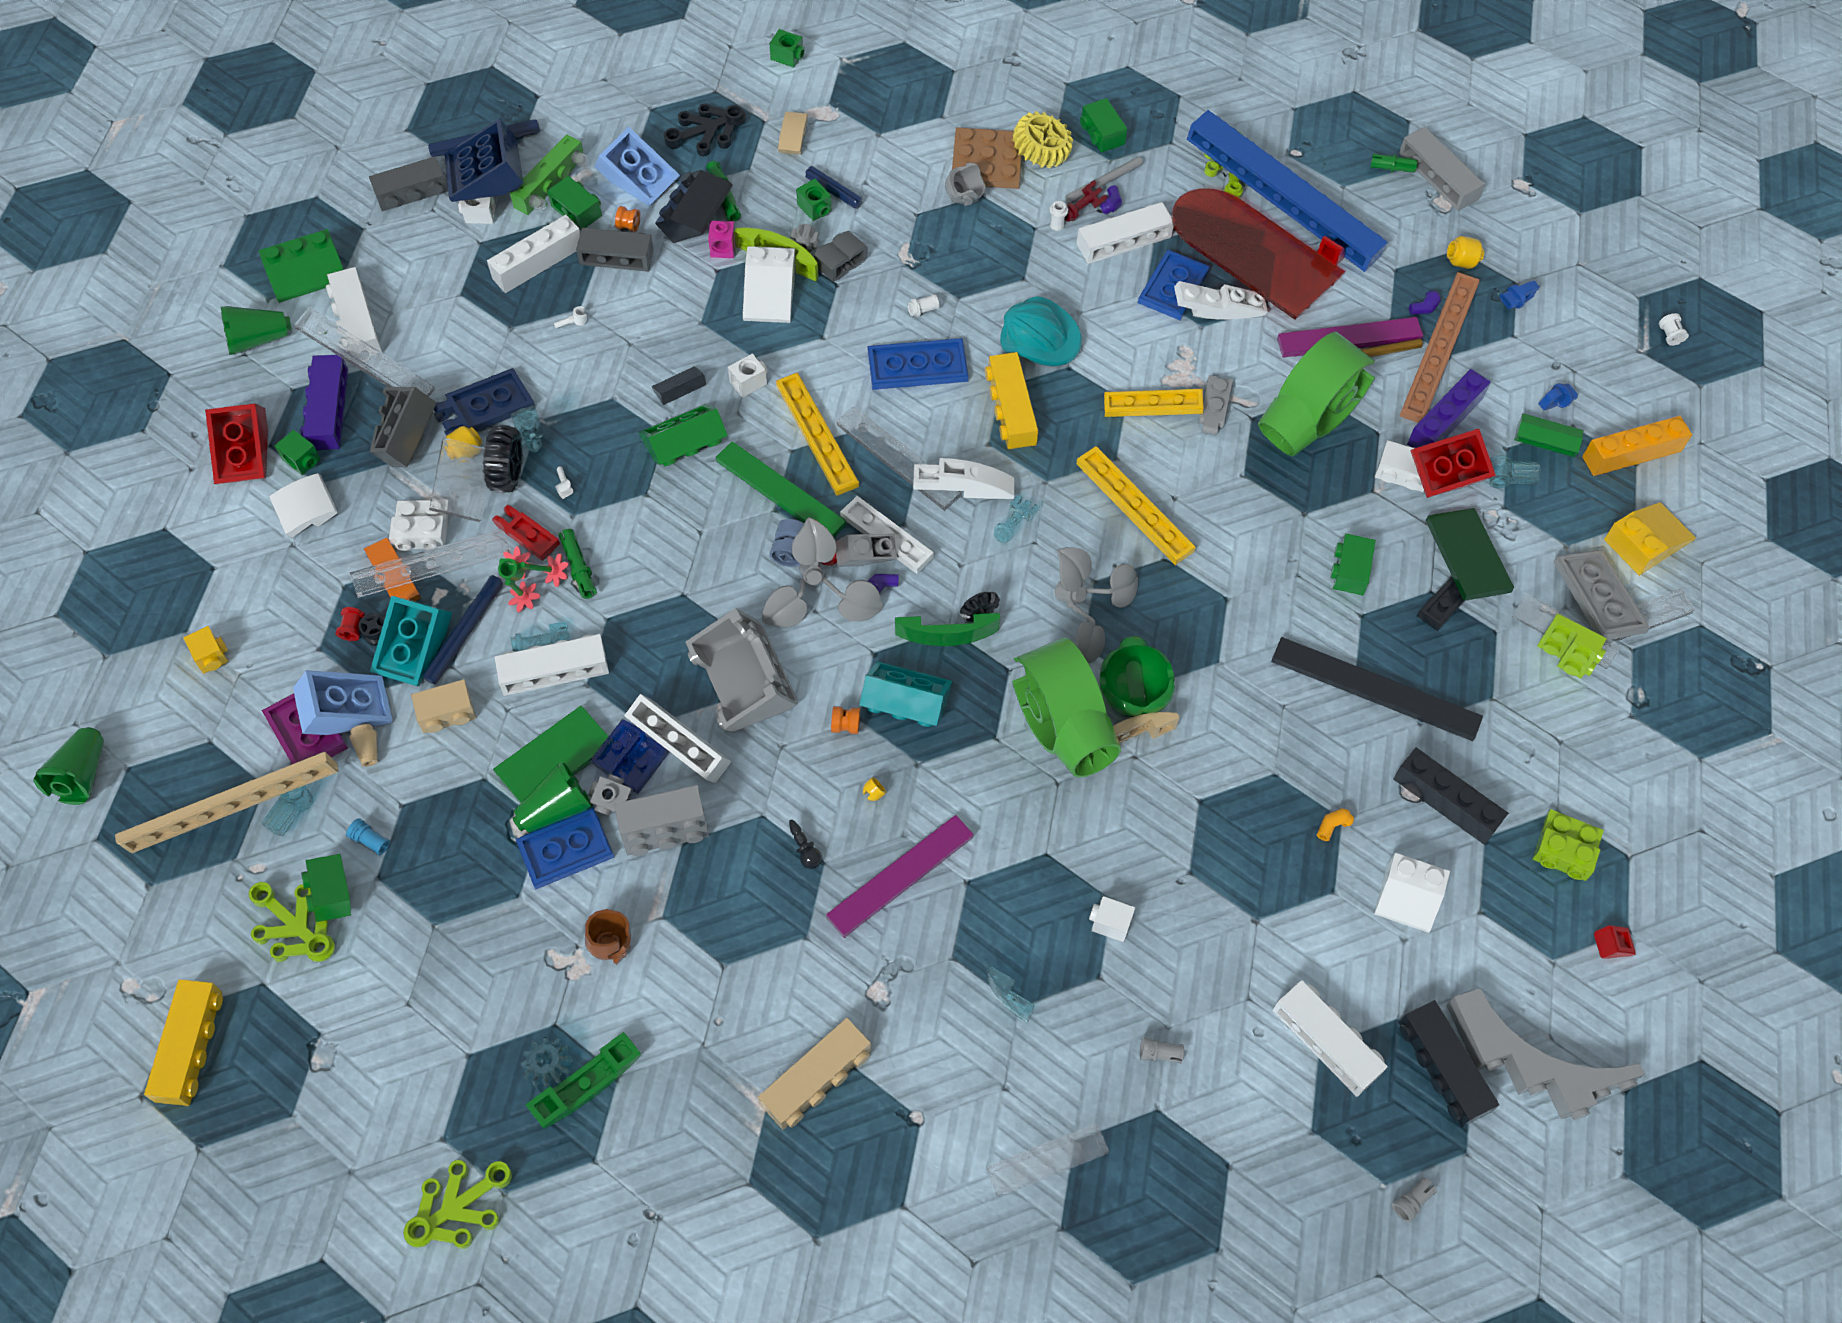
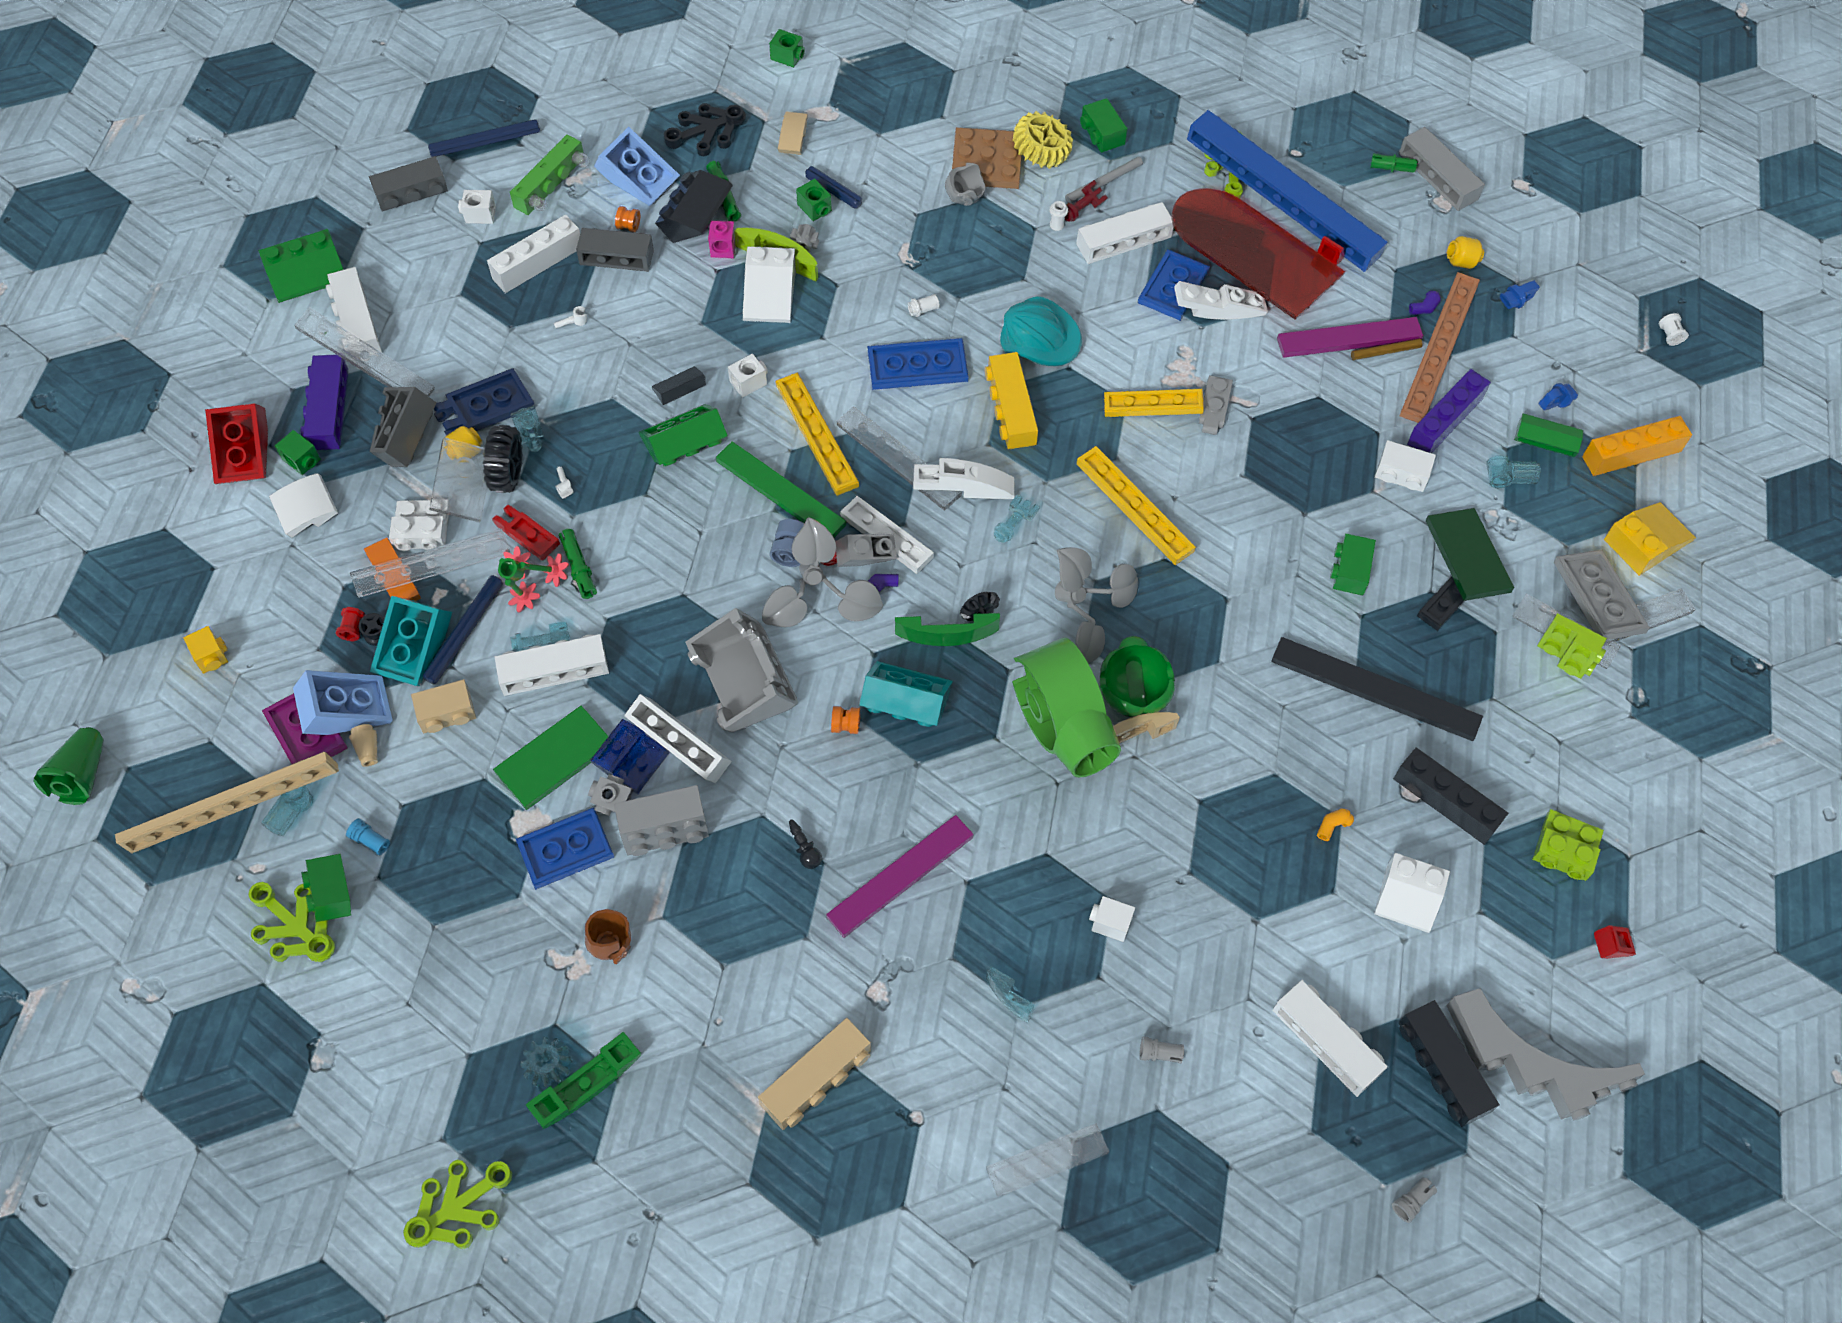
(184, 1043): yellow brick -> none
(252, 327): green cone -> none
(484, 164): dark blue slope -> none
(552, 801): green cone -> none
(575, 201): green brick -> none
(840, 255): dark grey brick -> none
(874, 788): yellow hinge -> none
(1113, 202): dark purple arm -> none
(1317, 394): bright green animal -> none
(1453, 463): red slope -> none

